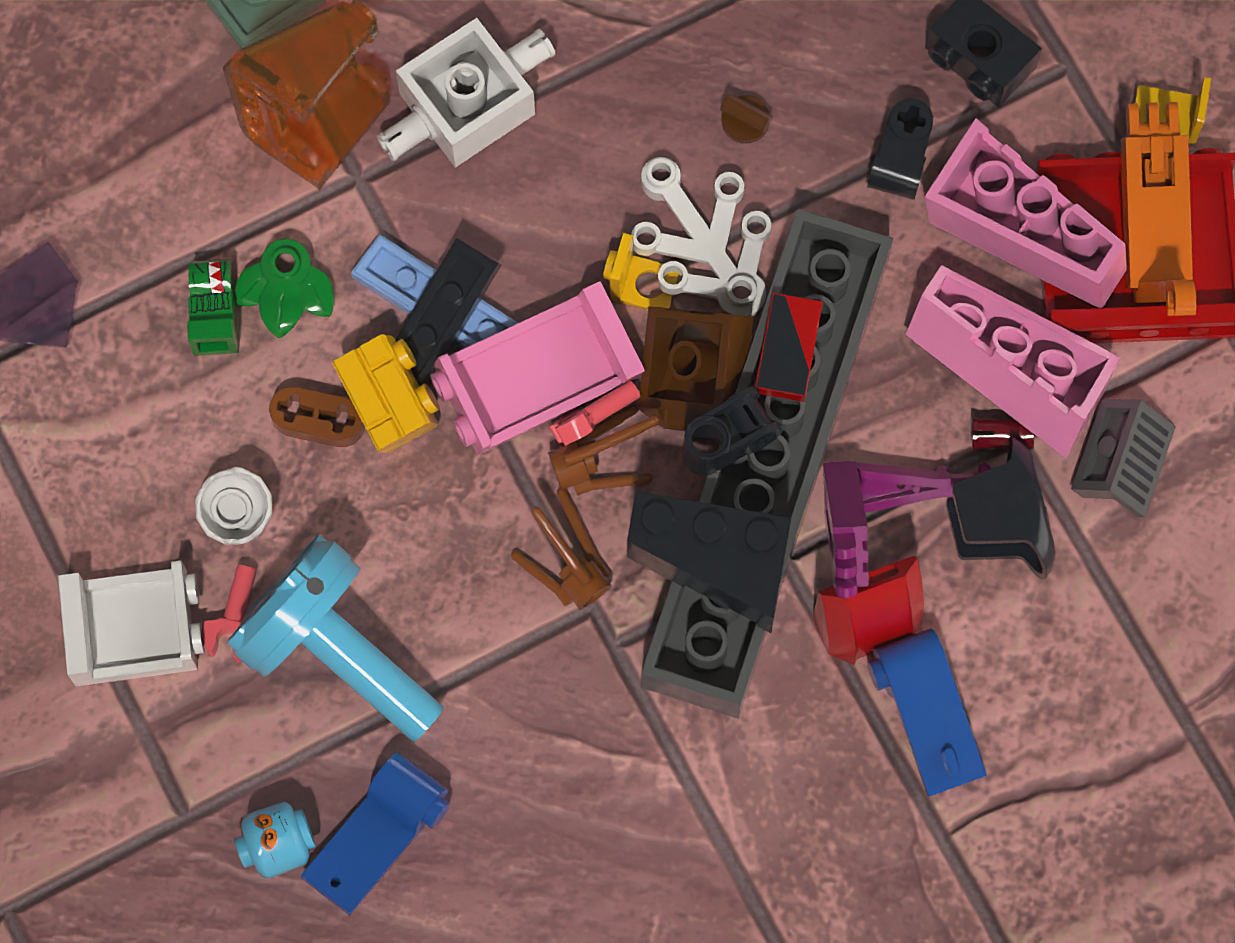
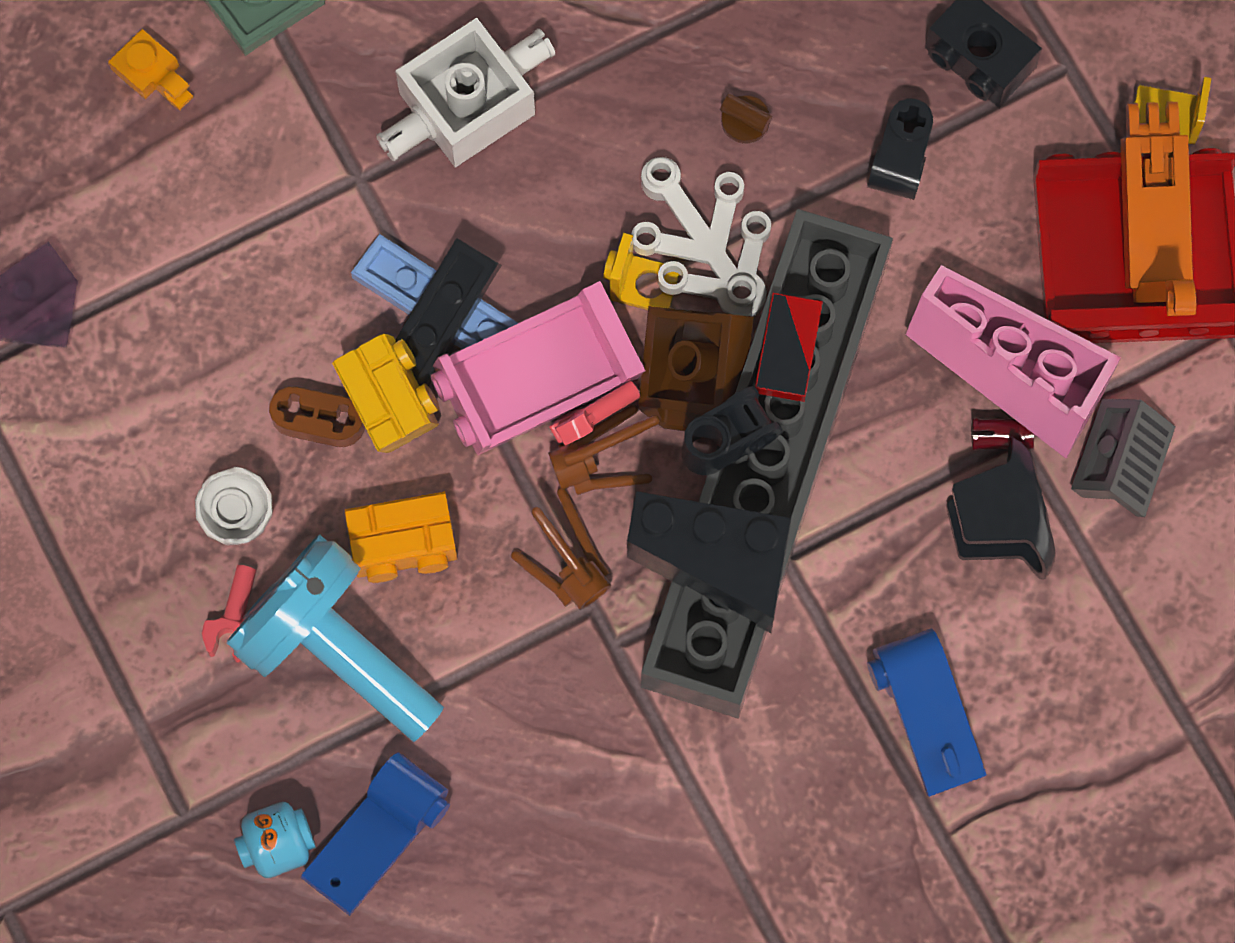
(130, 625): white panel -> none
(150, 67): none -> light orange plate
(212, 308): green leg -> none
(286, 294): green plate -> none
(305, 92): clear orange windscreen -> none
(401, 536): none -> light orange brick
(865, 487): magenta hinge -> none
(876, 615): red slope -> none
(1023, 219): bright pink wedge -> none

